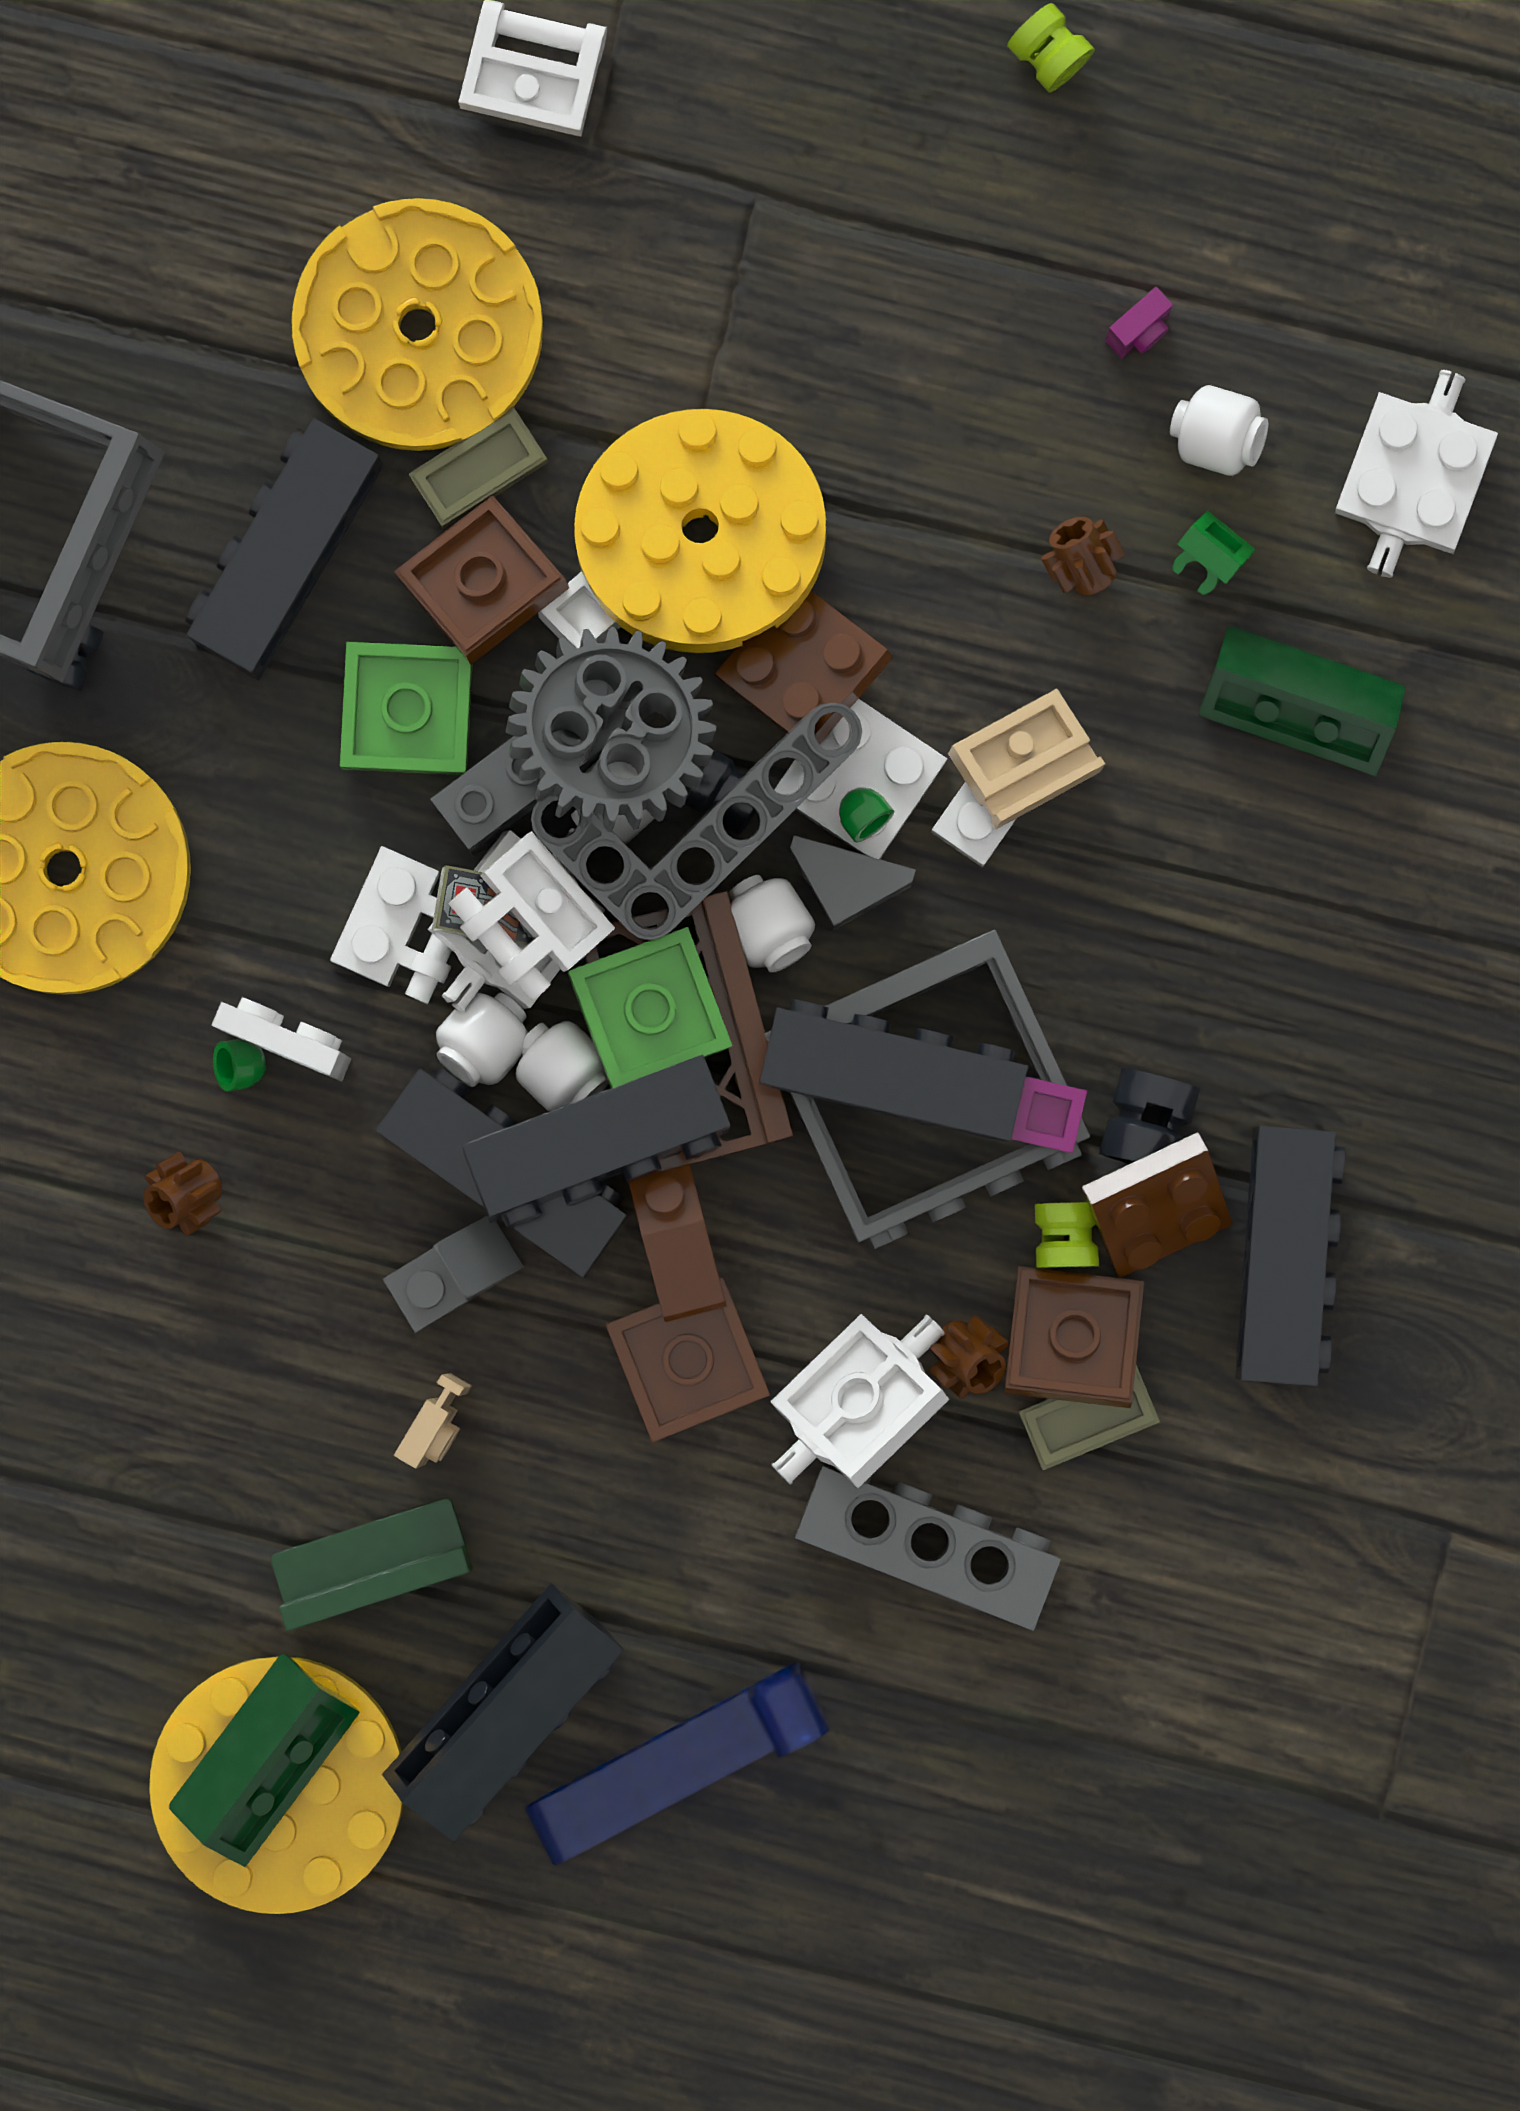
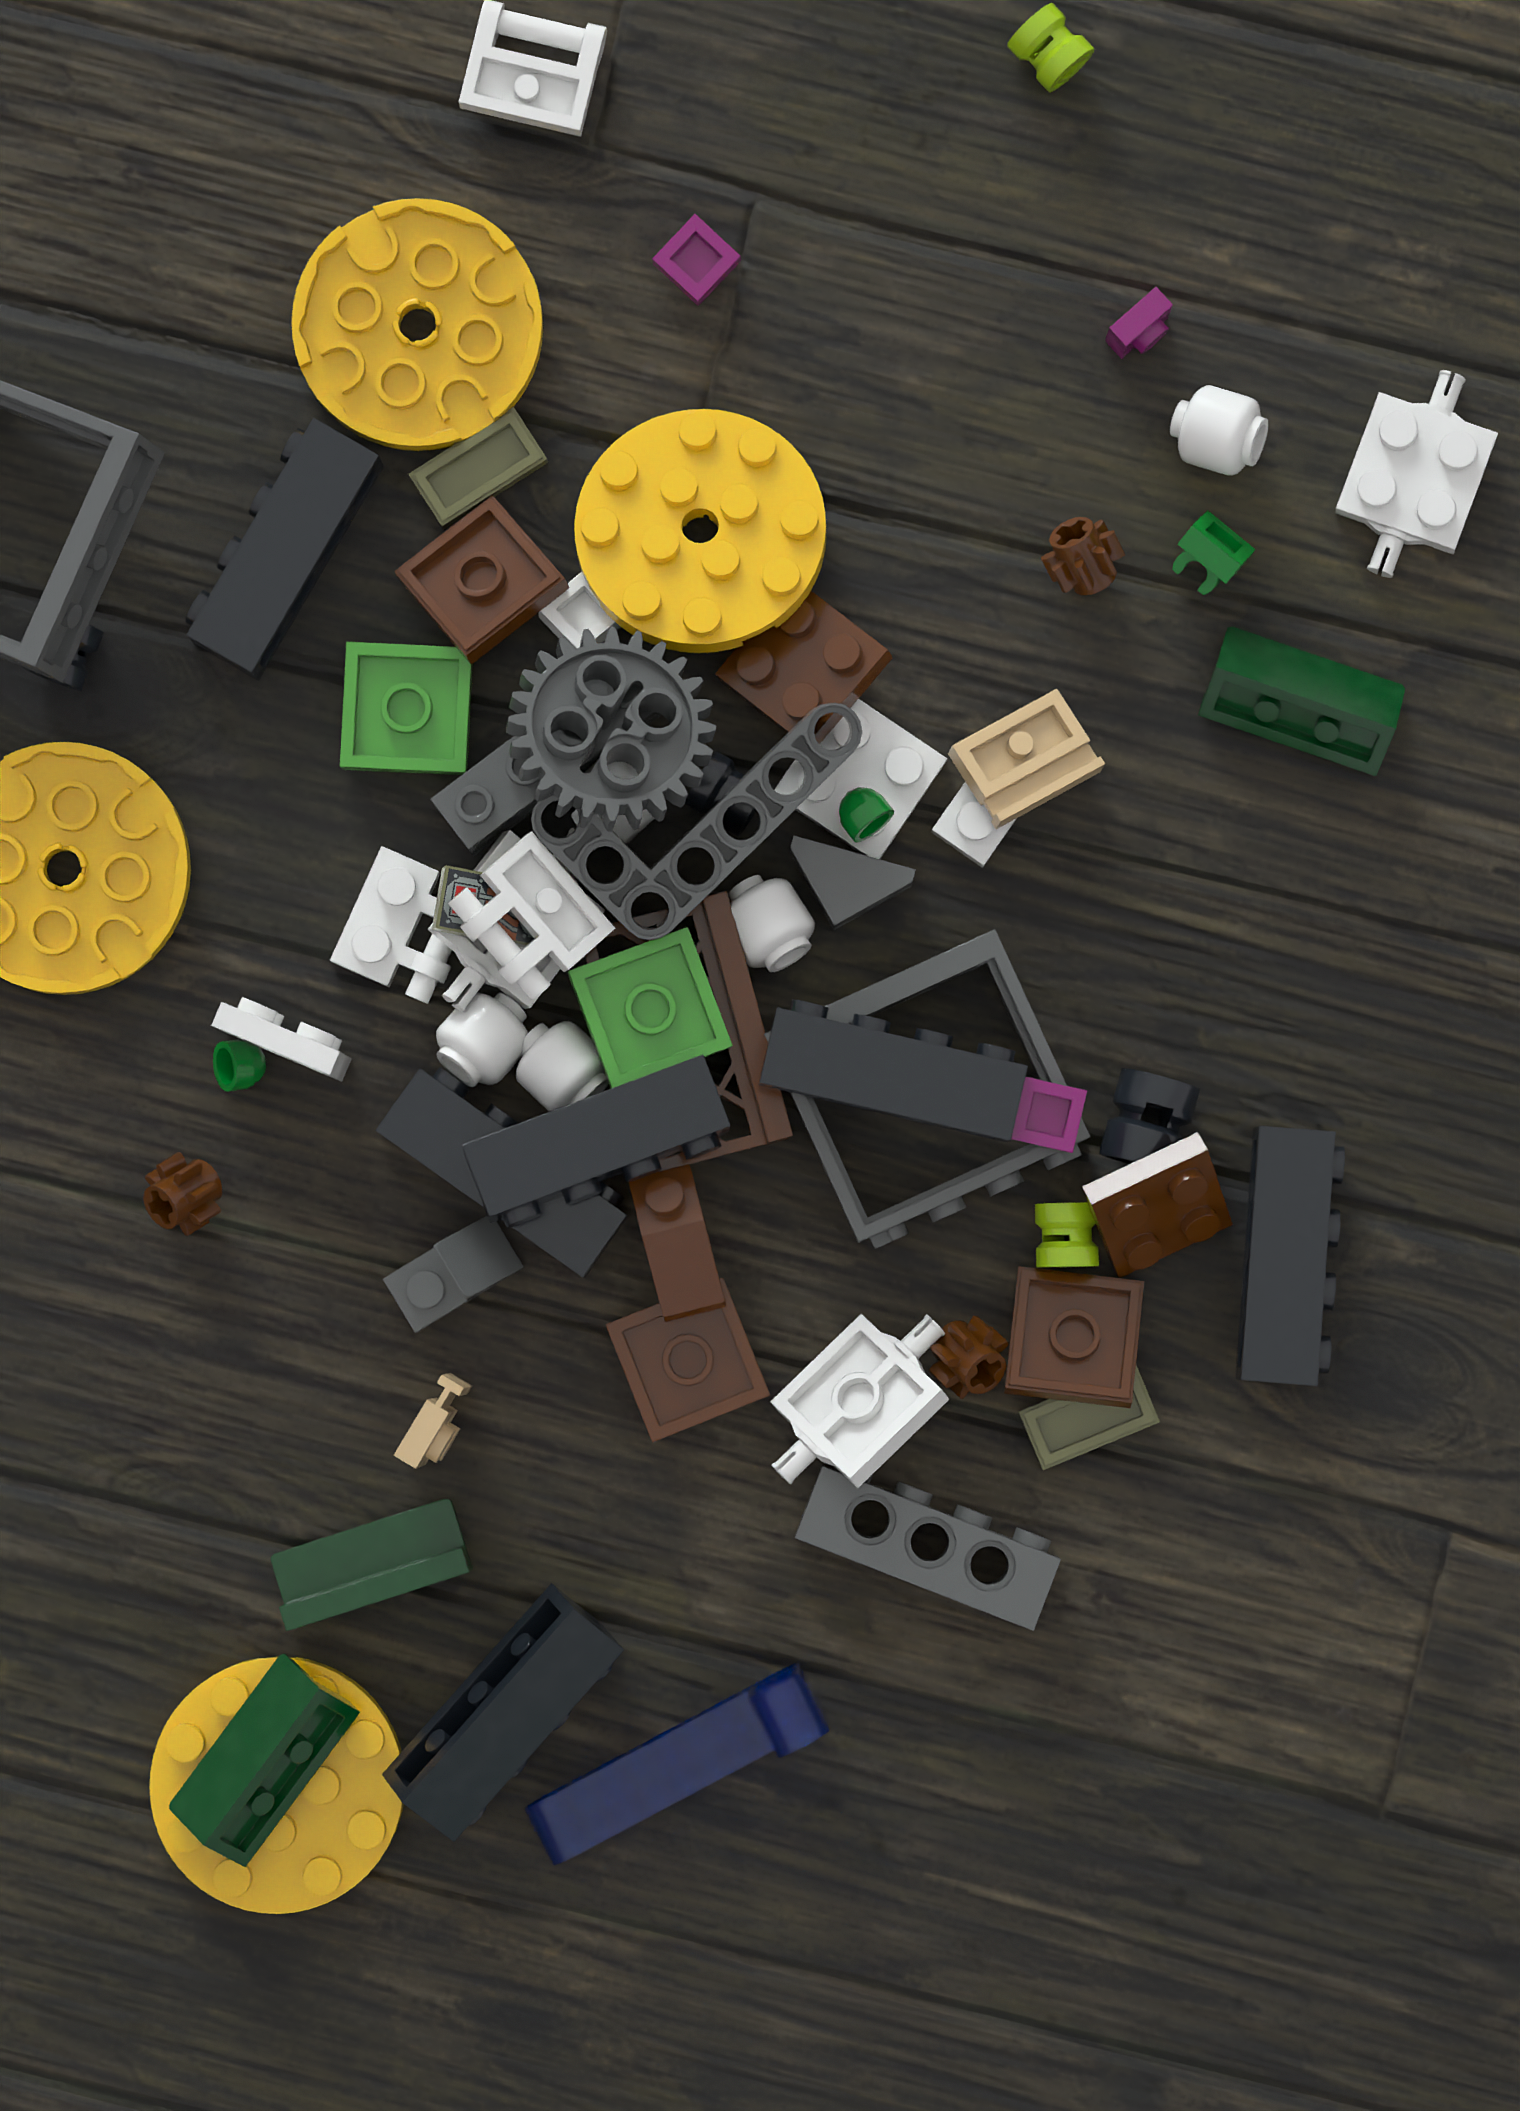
(696, 259): none -> magenta plate

